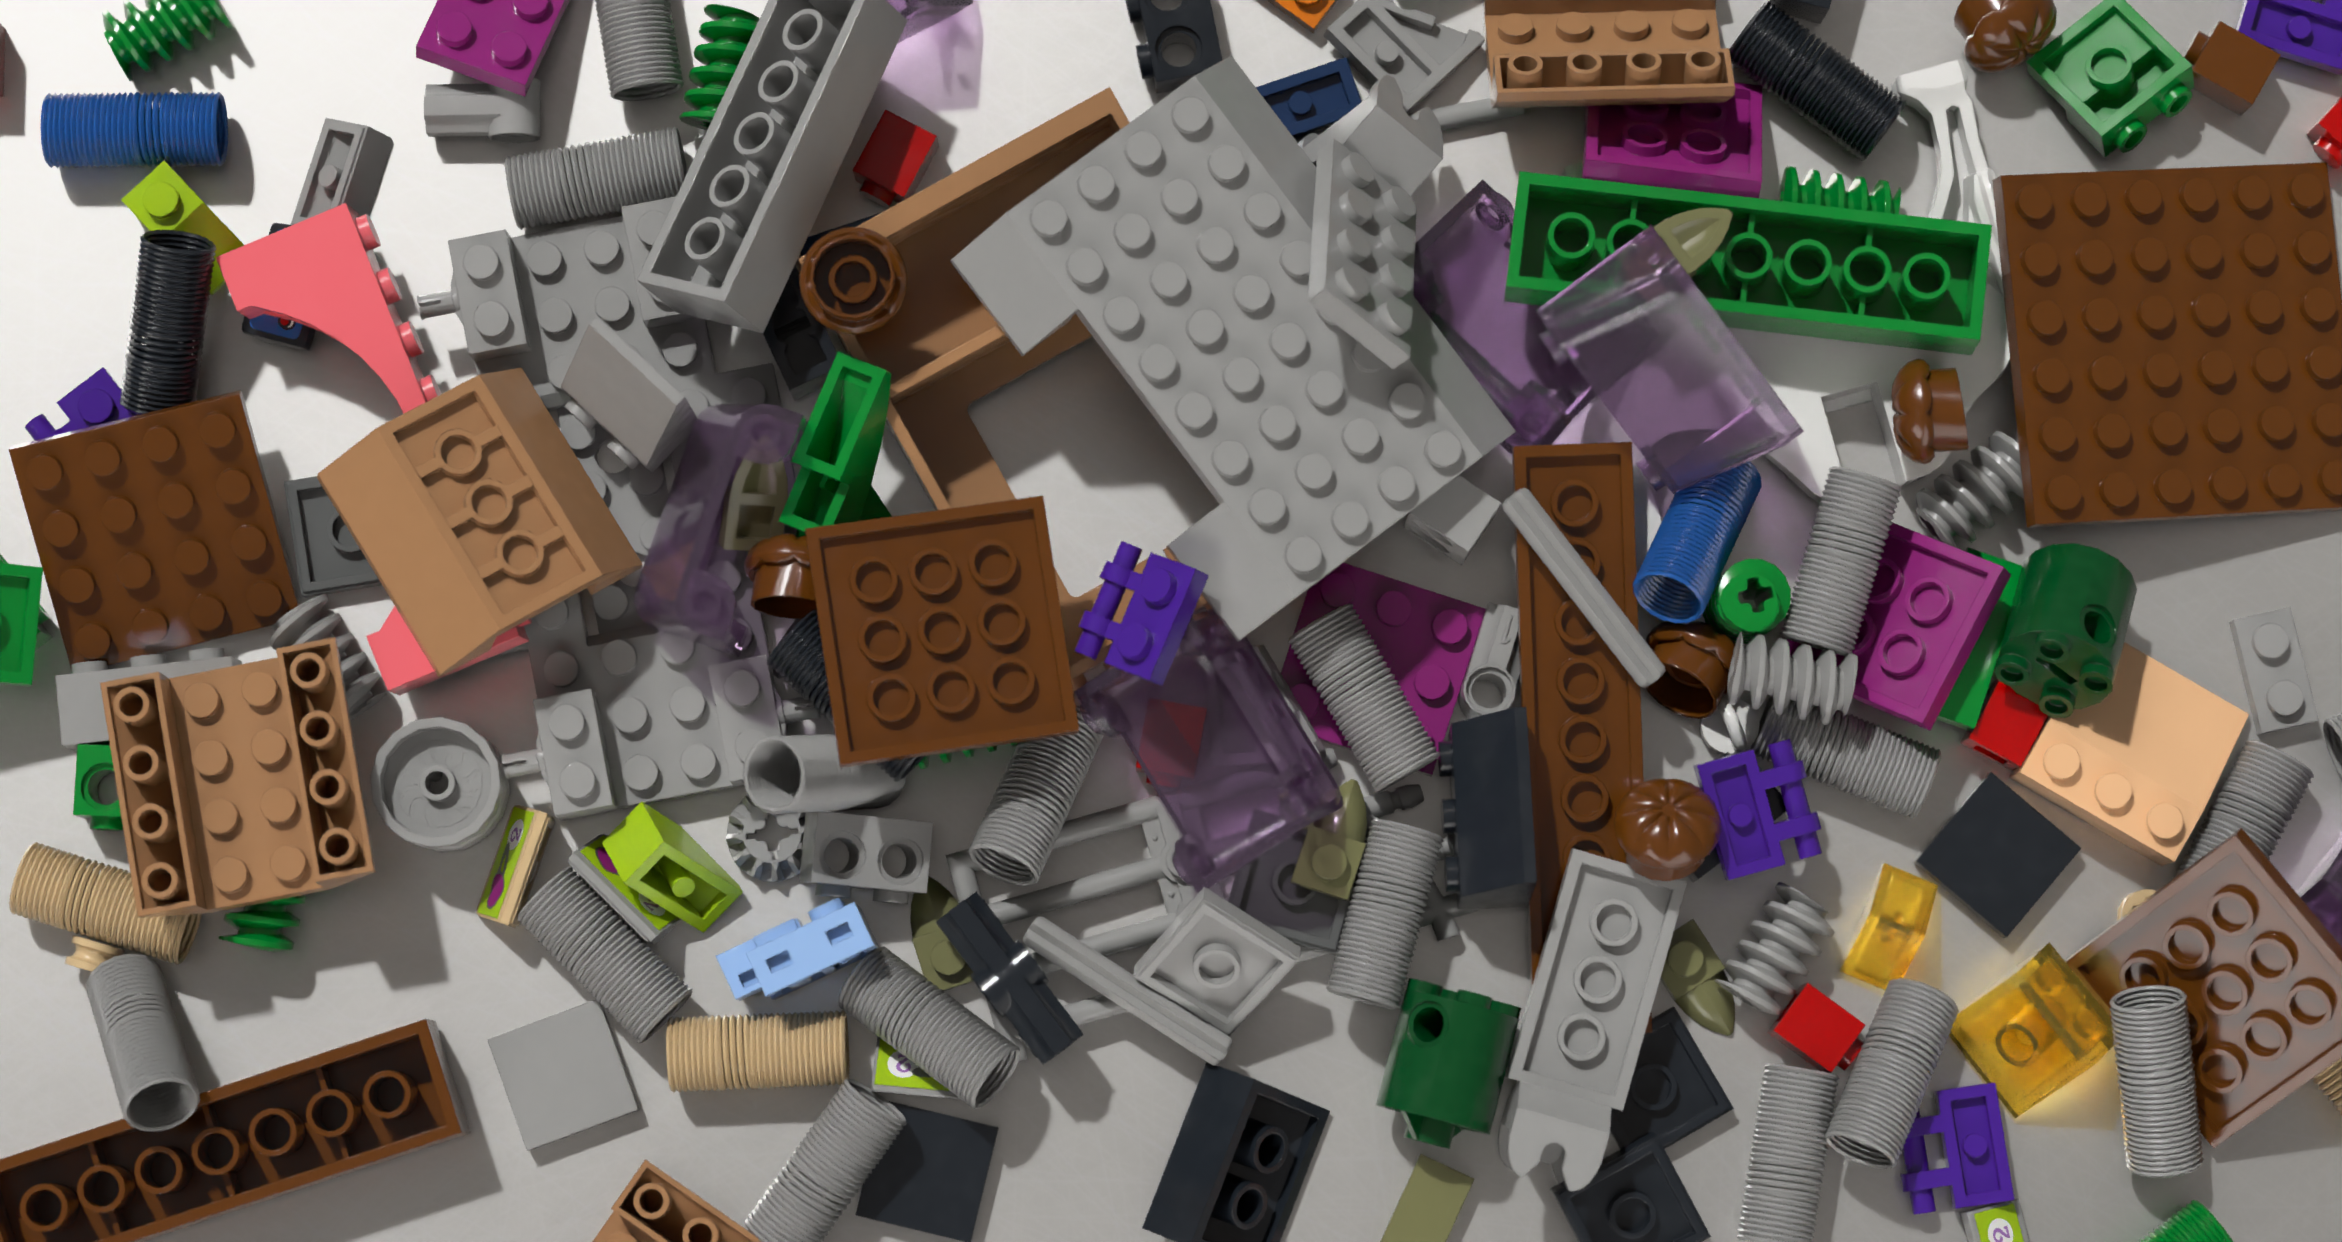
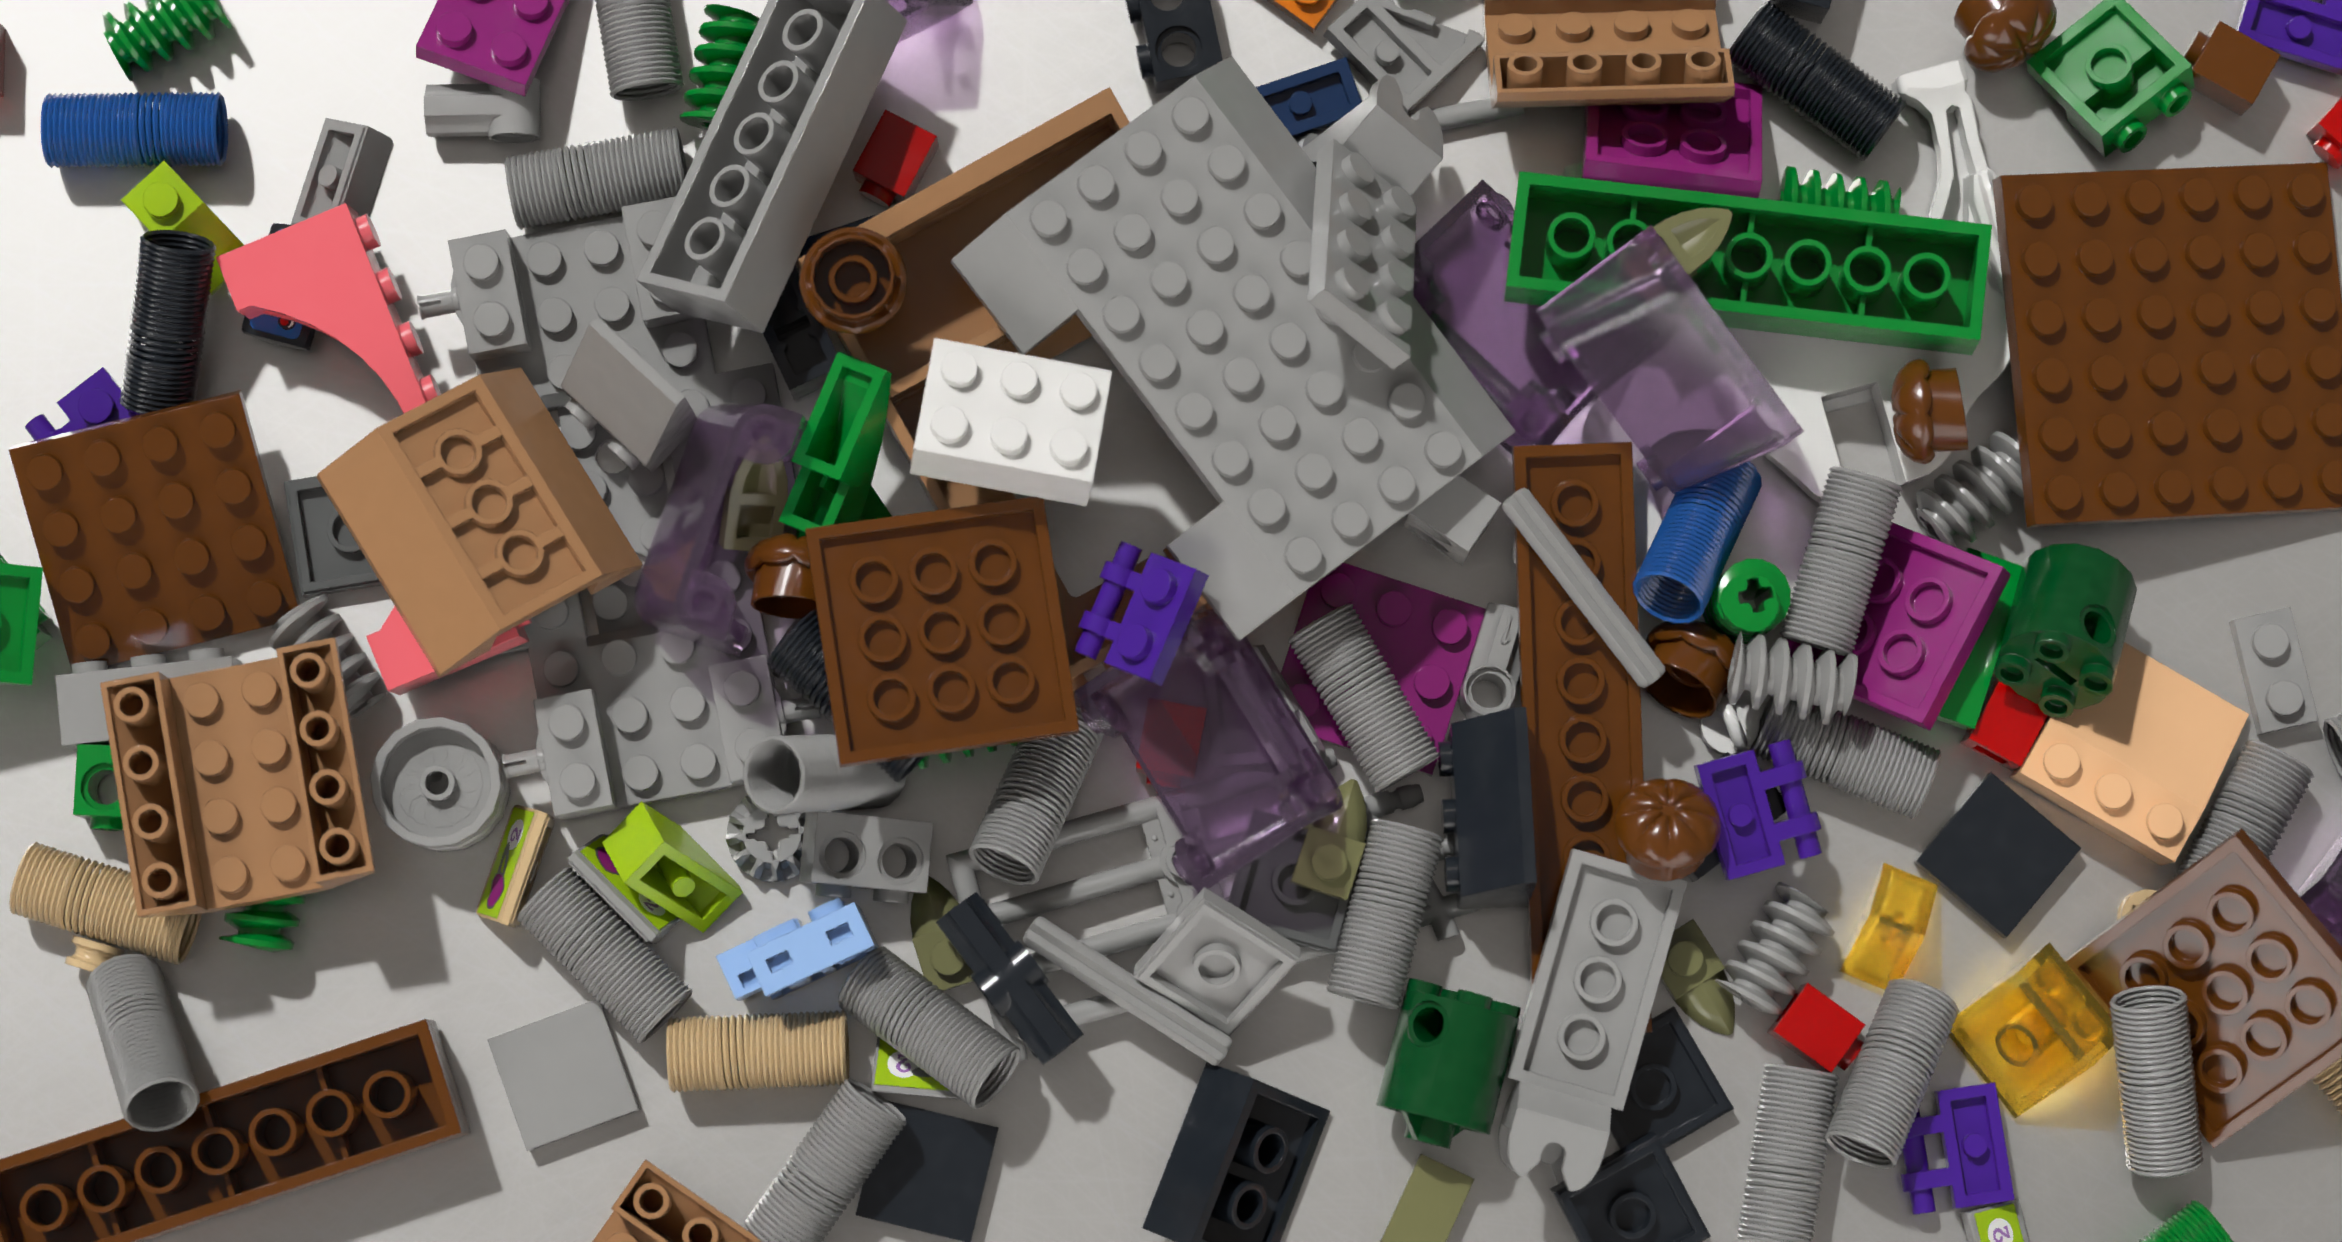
(1010, 422): none -> white brick

